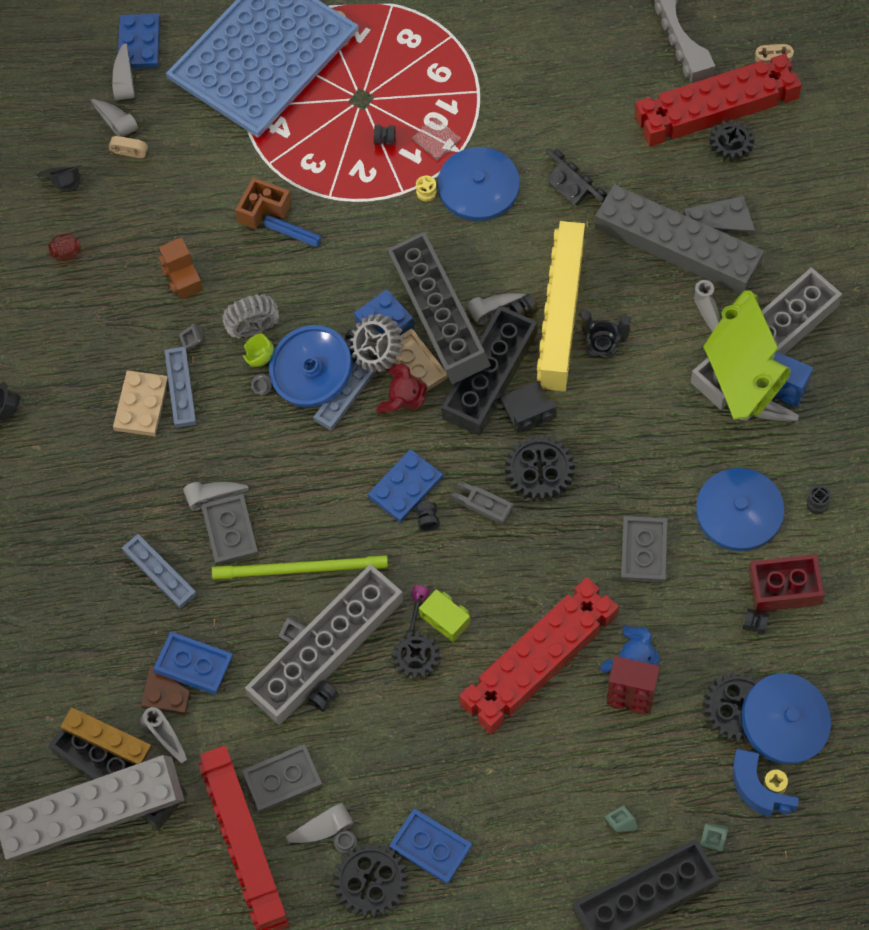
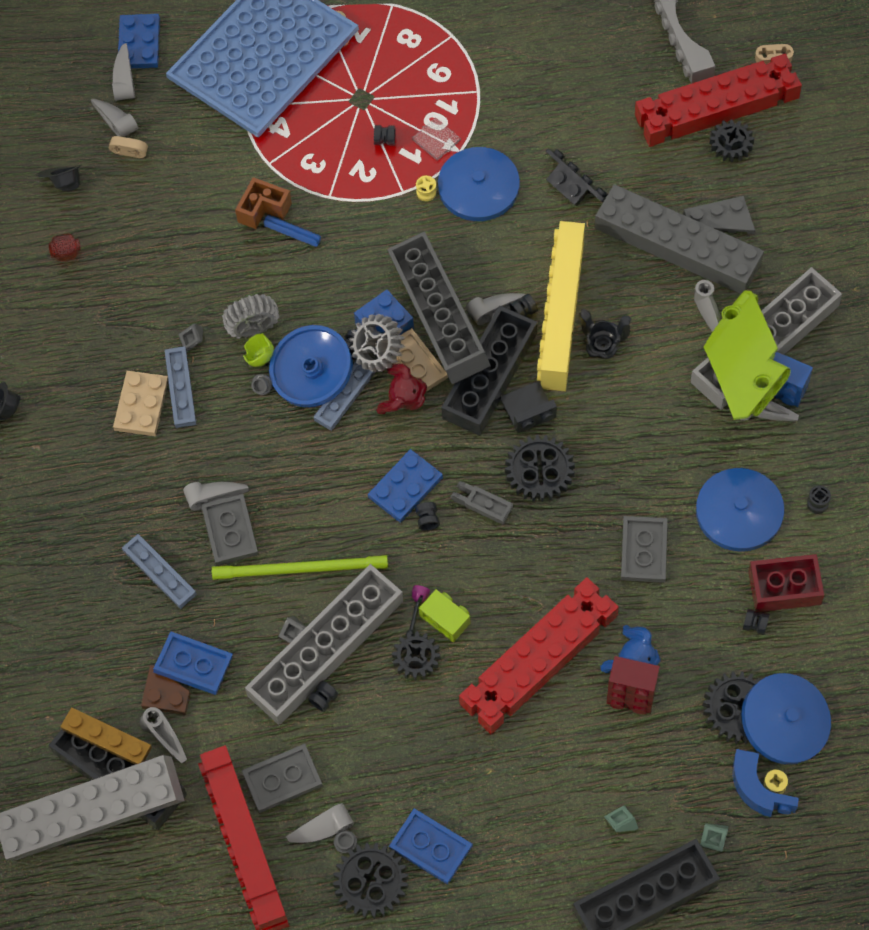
(178, 266): dark orange brick -> none

